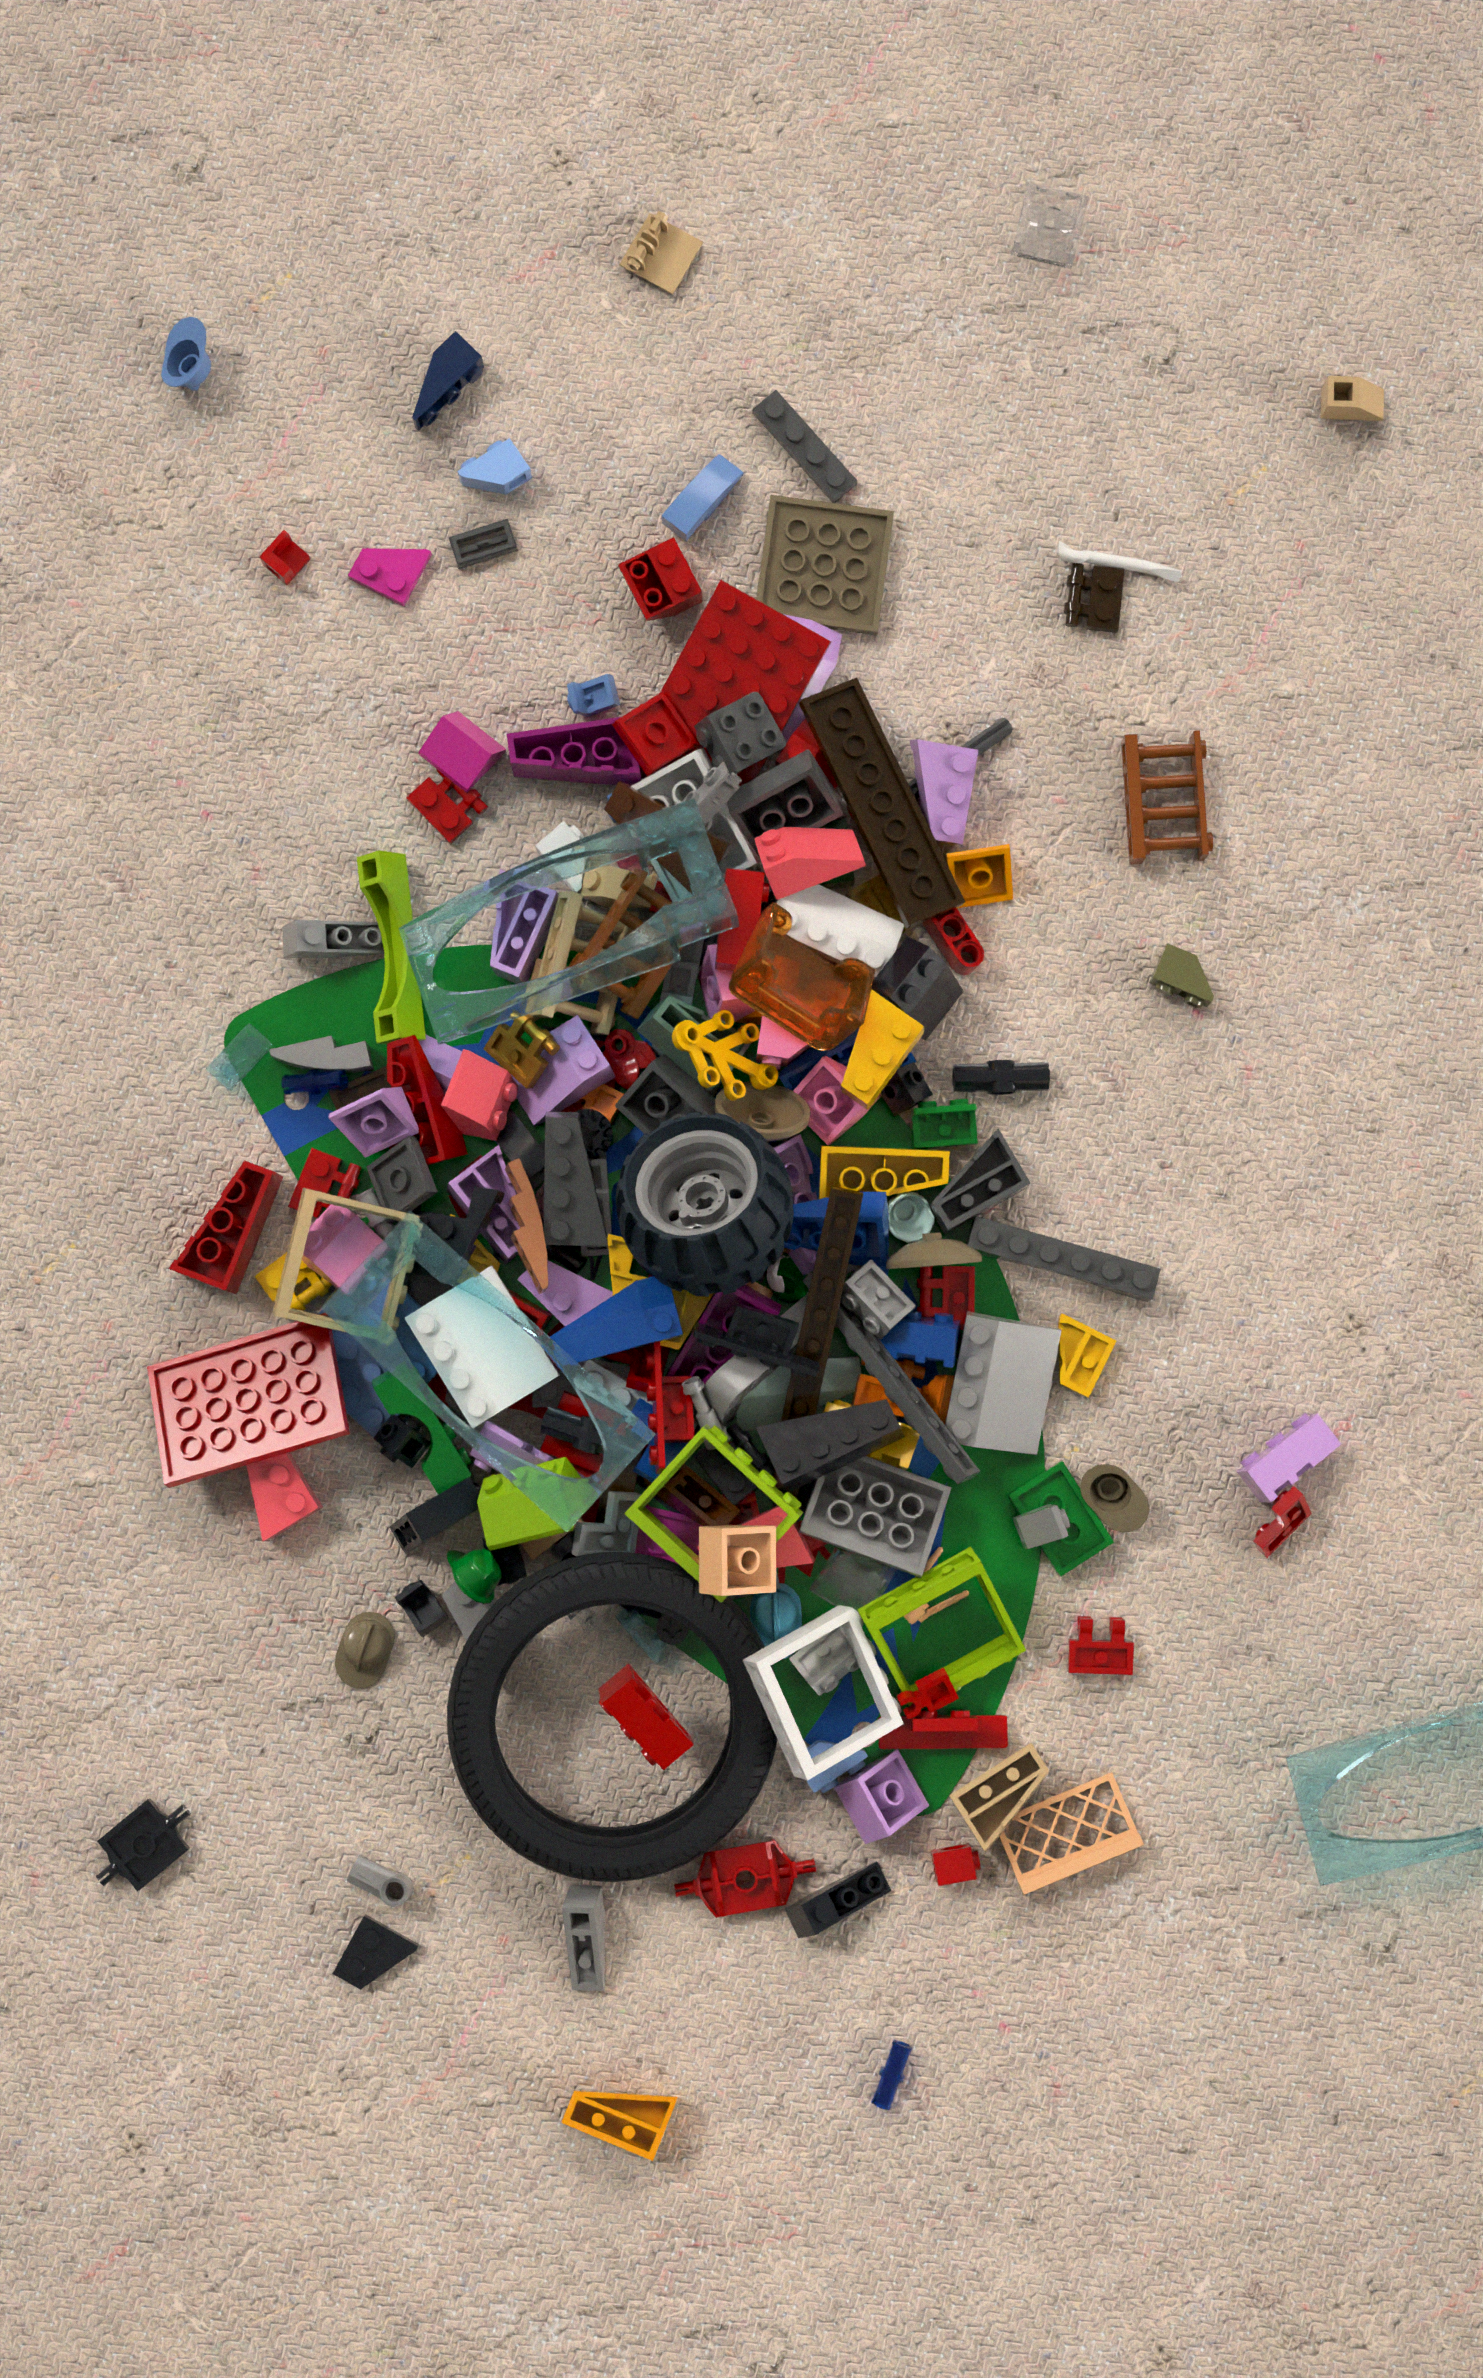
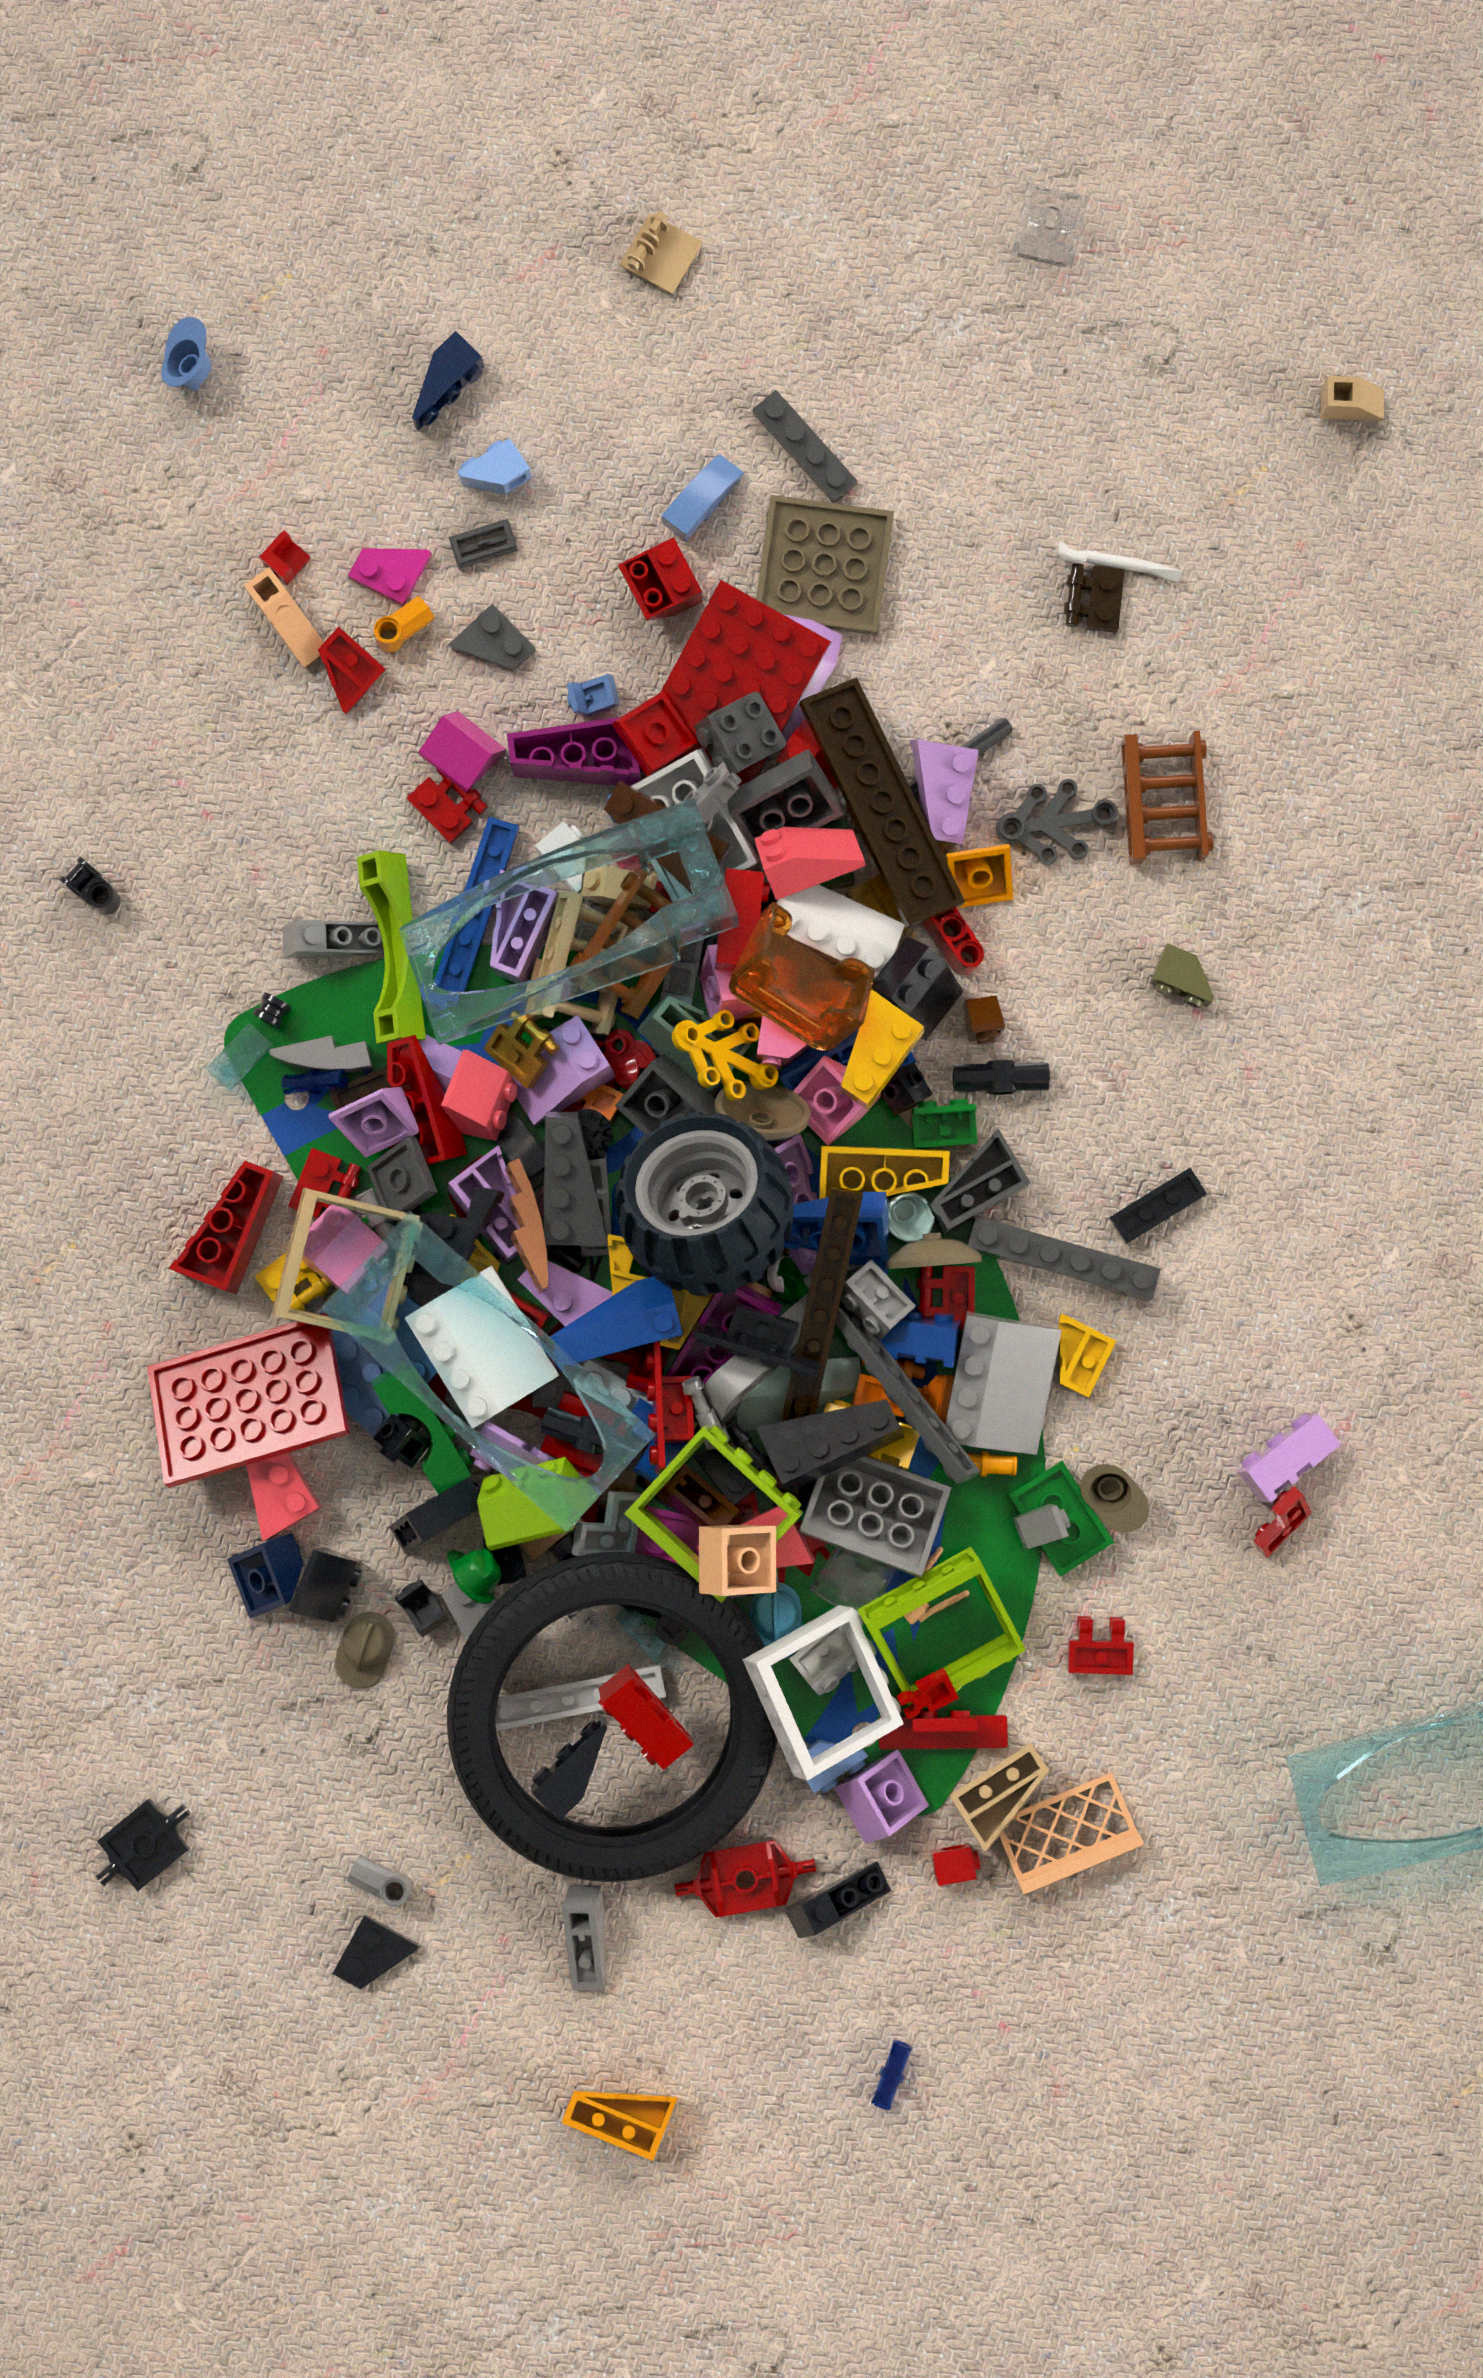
(88, 884): none -> black piece
(267, 1574): none -> dark blue slope
(272, 1010): none -> black wheel
(285, 616): none -> light nougat slope
(326, 1585): none -> black slope
(349, 668): none -> red wing
(405, 622): none -> light orange piece
(464, 947): none -> blue plate
(494, 640): none -> dark grey wing
(563, 1699): none -> white plate
(567, 1779): none -> black slope
(983, 1019): none -> reddish brown slope
(994, 1463): none -> light orange pin
(1051, 823): none -> dark grey plant
(1157, 1206): none -> black plate

